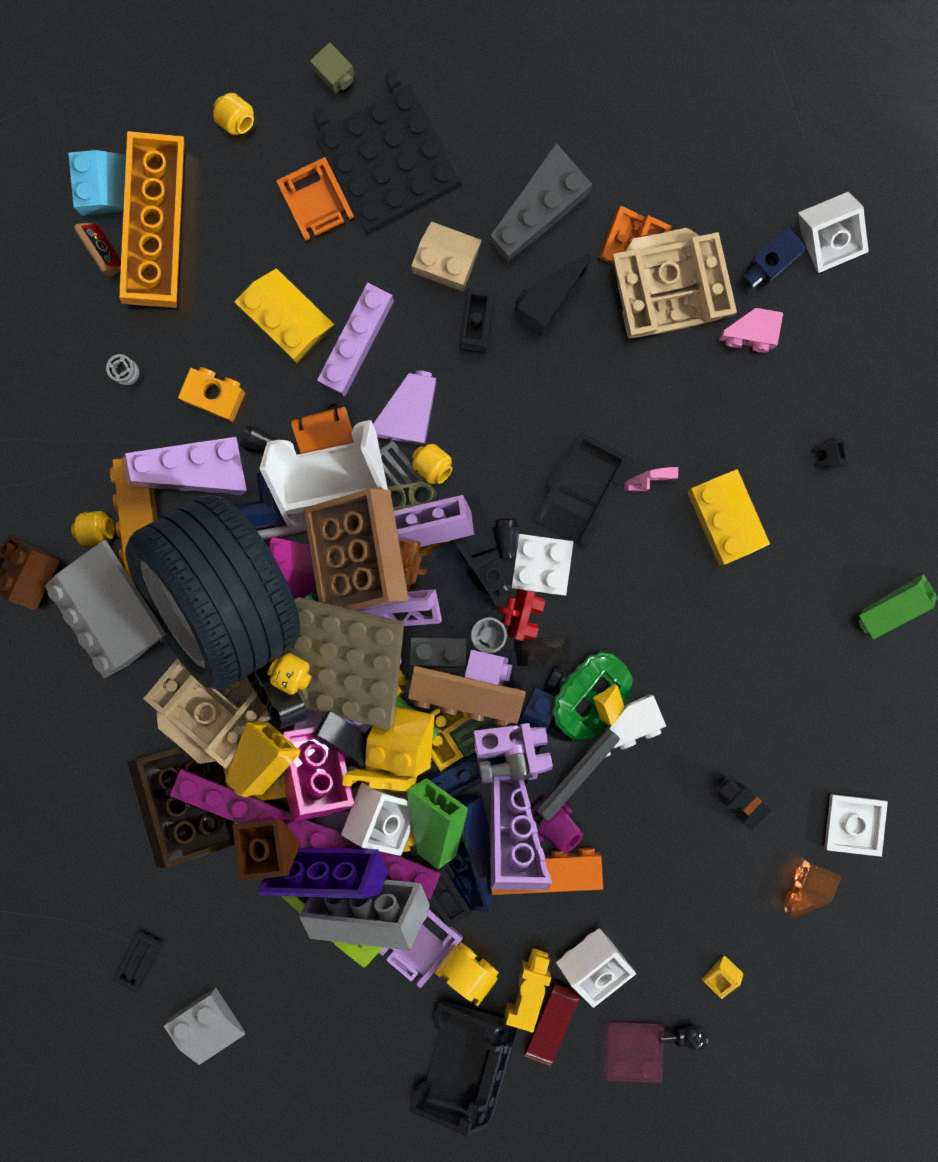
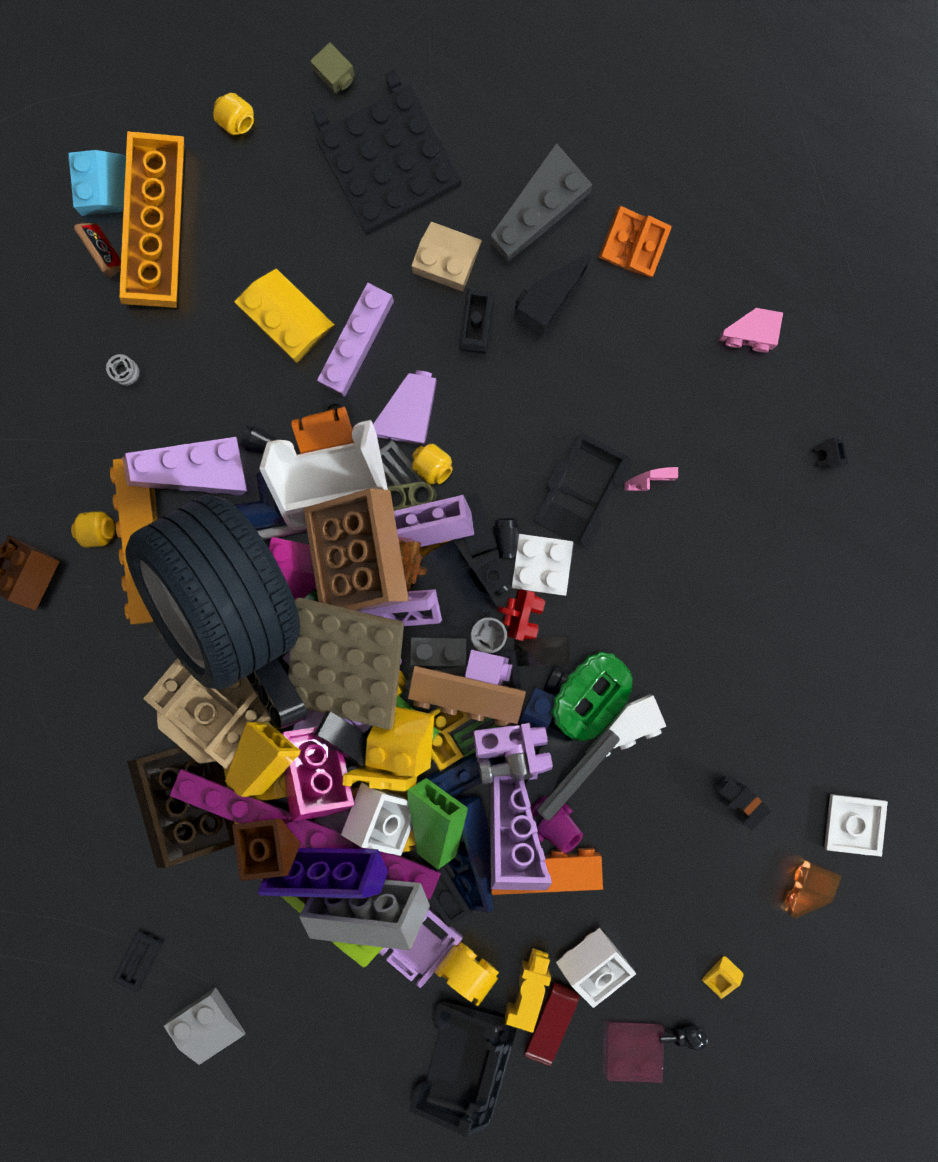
(105, 609): light grey slope -> none
(195, 393): light orange brick -> none
(289, 673): yellow head -> none
(318, 204): orange container -> none
(609, 705): yellow slope -> none
(673, 282): tan slope -> none
(728, 517): yellow slope -> none
(782, 249): dark blue torso -> none
(834, 231): white slope -> none
(898, 607): bright green slope -> none

